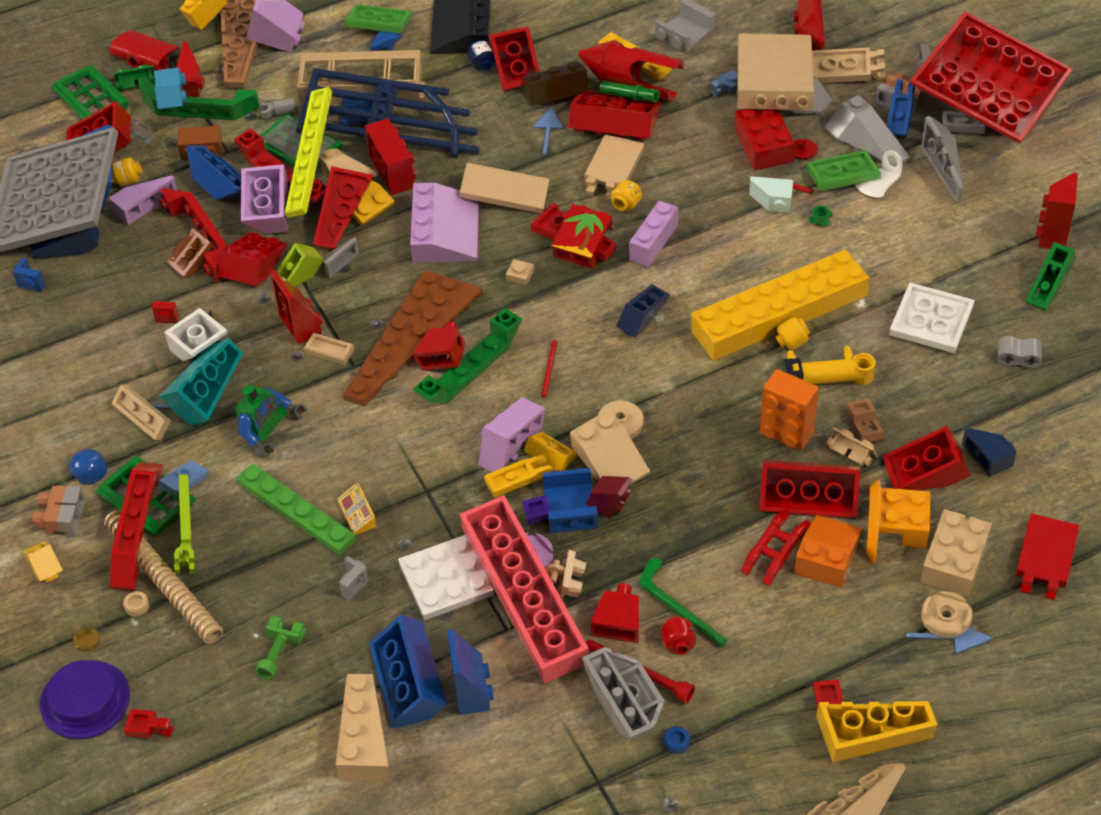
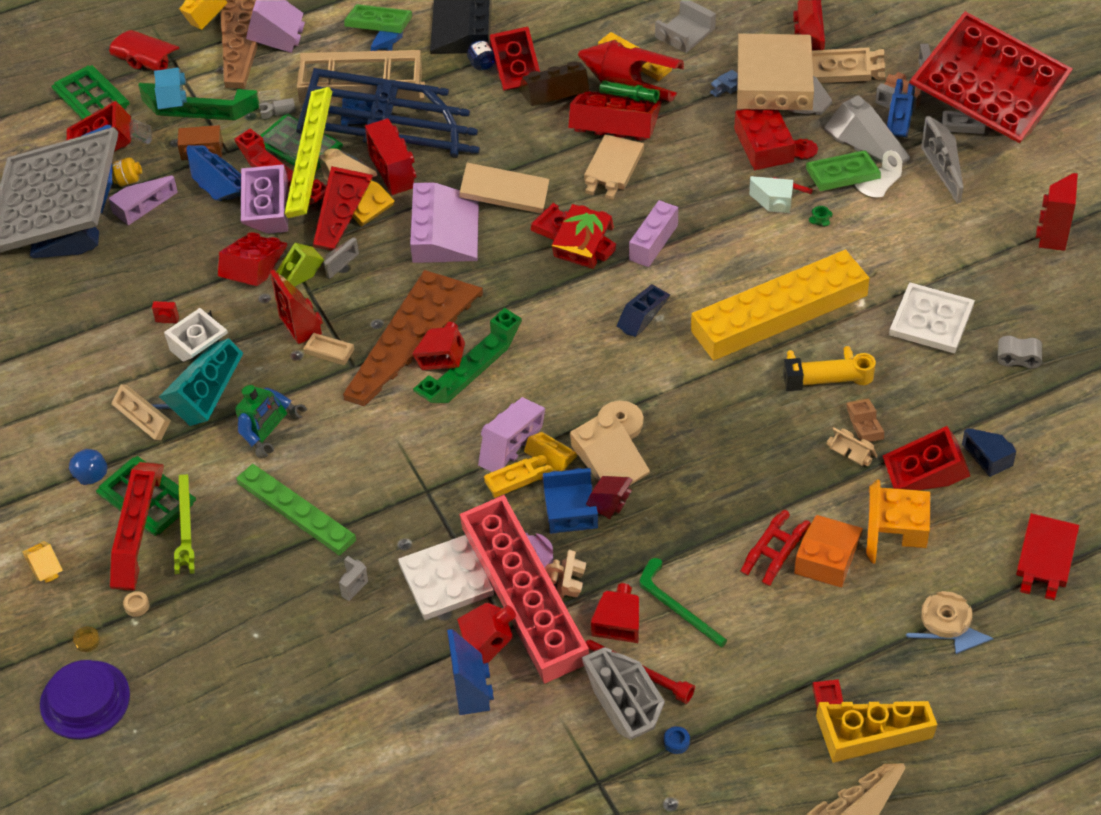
(27, 277): blue bracket -> none
(63, 510): hips -> none
(126, 78): green hinge -> none
(145, 722): red plate -> none
(172, 587): tan piece -> none
(179, 202): red slope -> none
(189, 66): red slope -> none
(189, 253): dark orange slope -> none
(195, 472): medium blue plate -> none
(266, 668): bright green bar -> none
(357, 510): slope -> none
(361, 736): tan wedge -> none
(407, 672): blue slope -> none
(487, 629): none -> red torso
(520, 272): tan plate -> none
(536, 509): dark purple plate -> none
(548, 121): medium blue piece -> none
(549, 368): red axle -> none
(626, 195): yellow head -> none
(678, 635): red head -> none
(789, 409): orange brick -> none
(792, 333): yellow head -> none
(810, 488): red slope -> none
(956, 553): tan piece -> none
(1051, 276): green slope -> none

